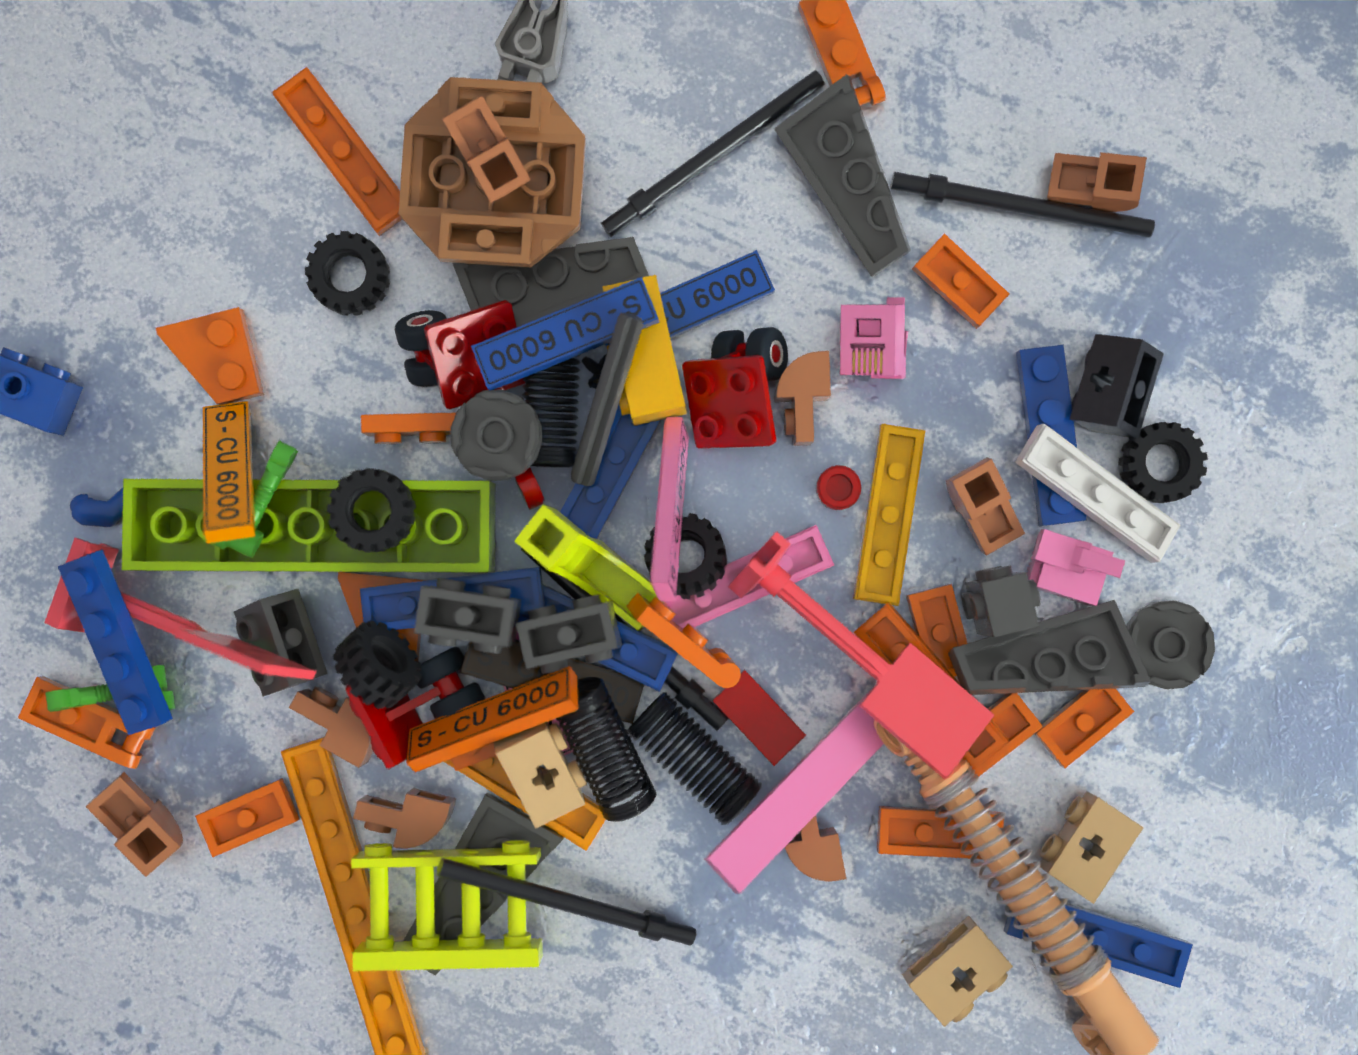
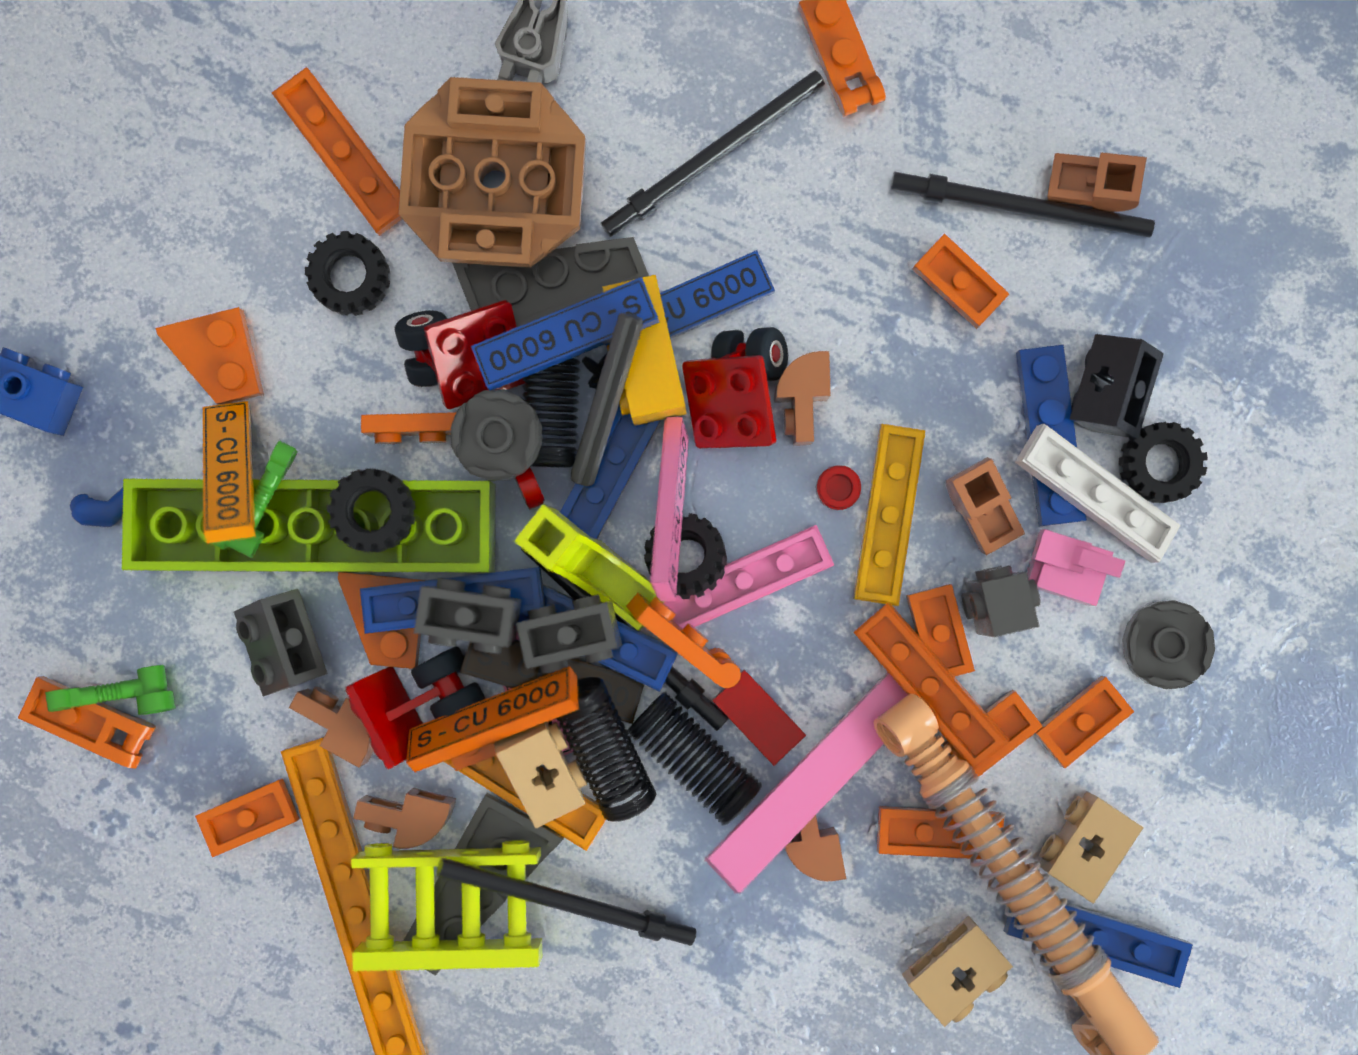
(64, 616): coral piece -> none
(115, 642): blue plate -> none
(142, 828): nougat brick -> none
(377, 664): black tyre -> none
(486, 149): nougat brick -> none
(843, 168): dark grey wing -> none
(874, 339): bright pink piece -> none
(910, 695): coral piece -> none
(1063, 654): dark grey wing -> none

